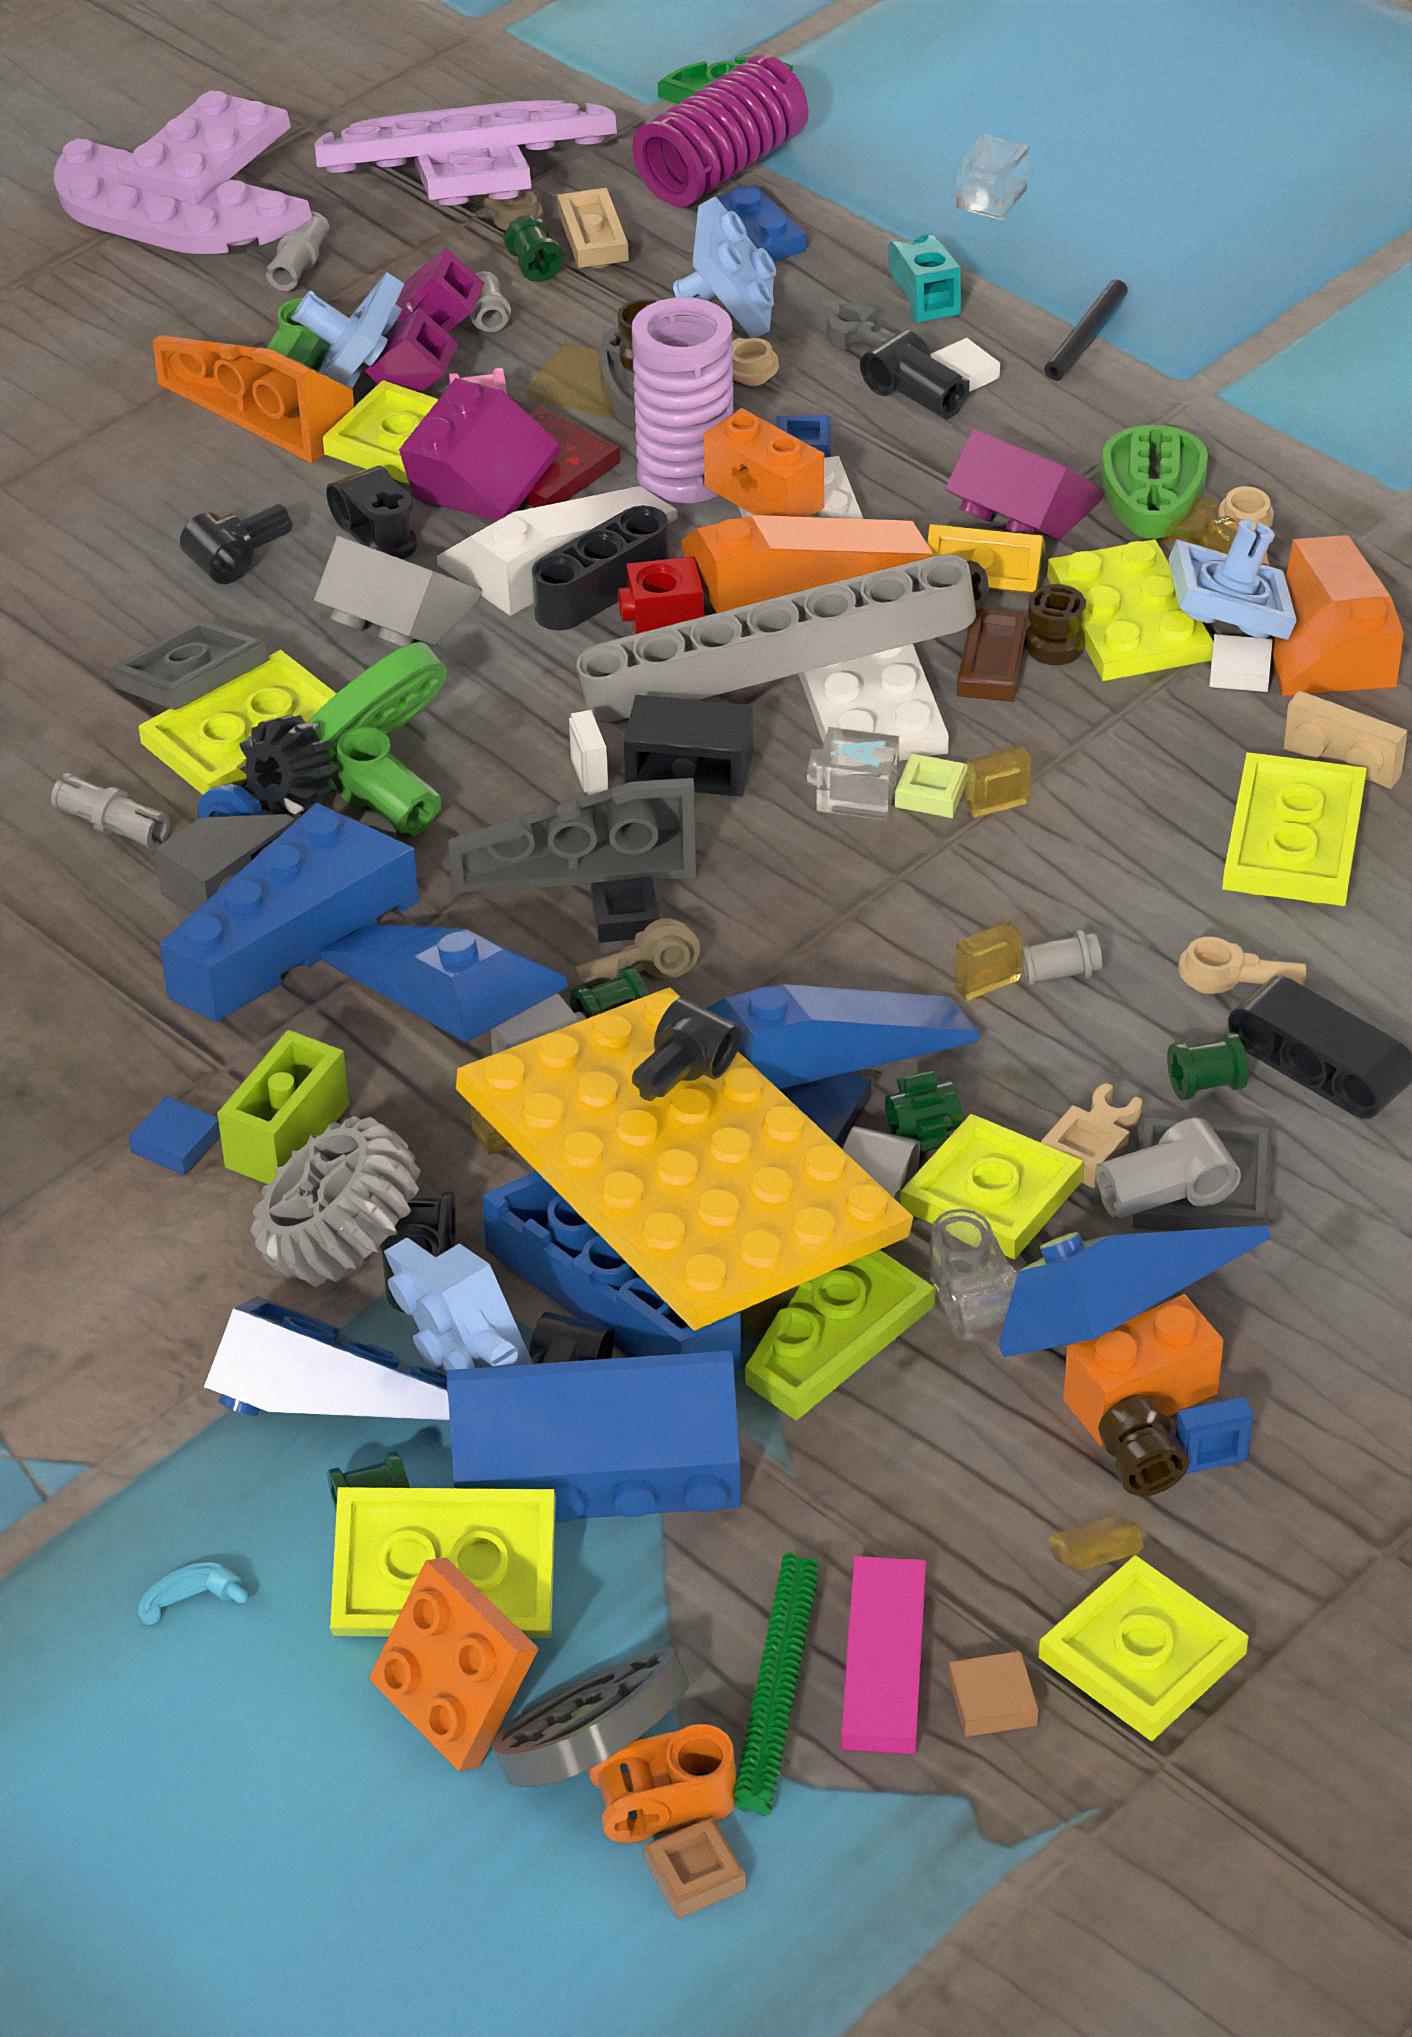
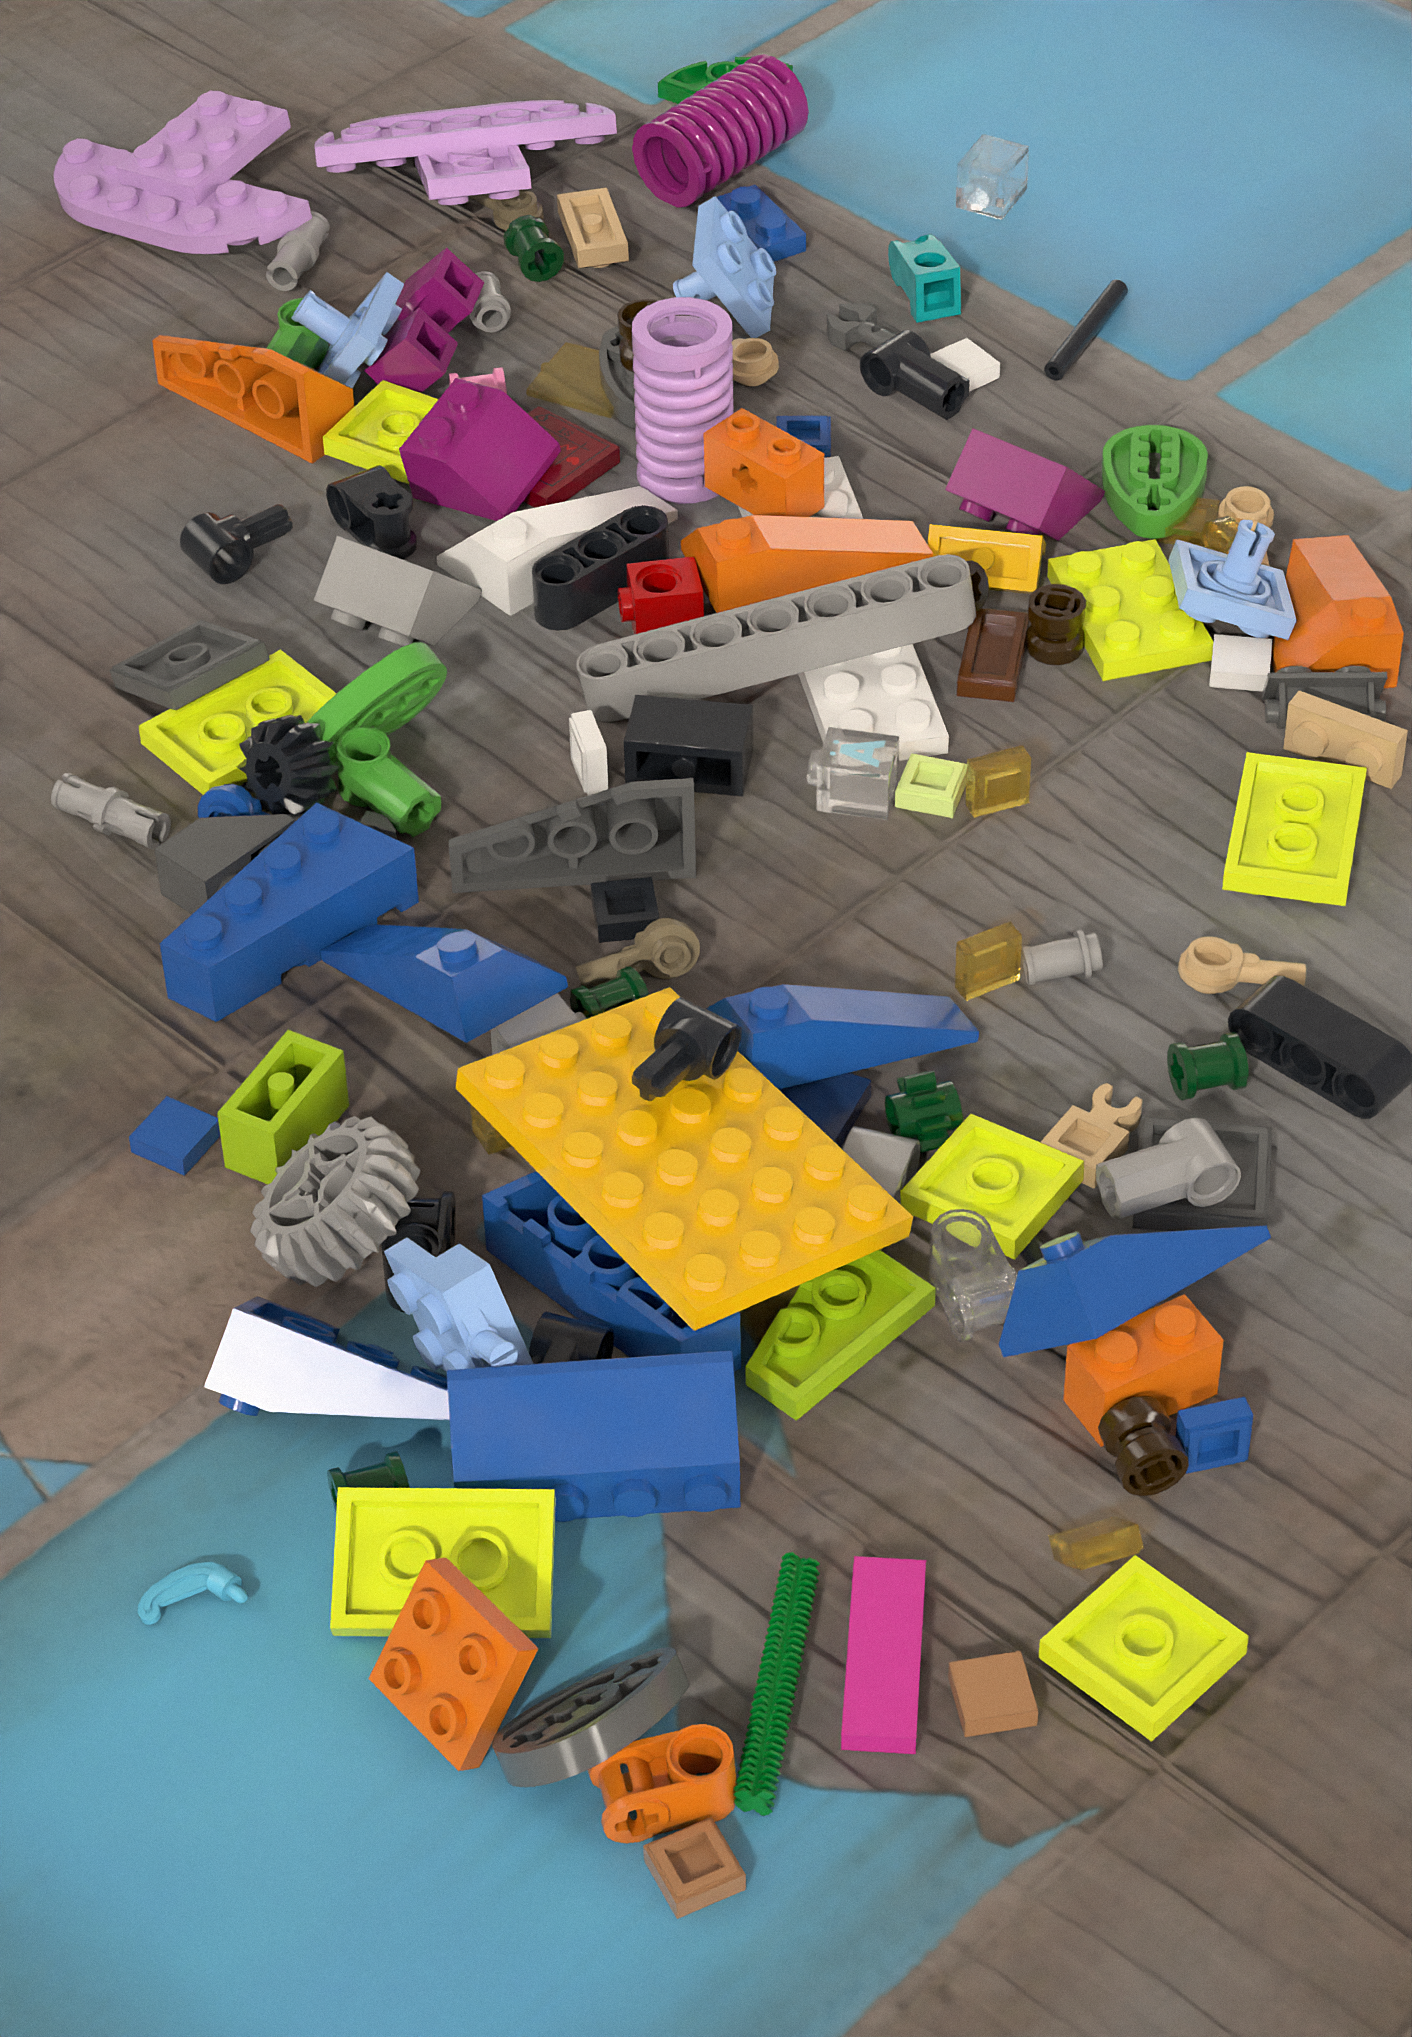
(1348, 687): none -> dark grey hinge

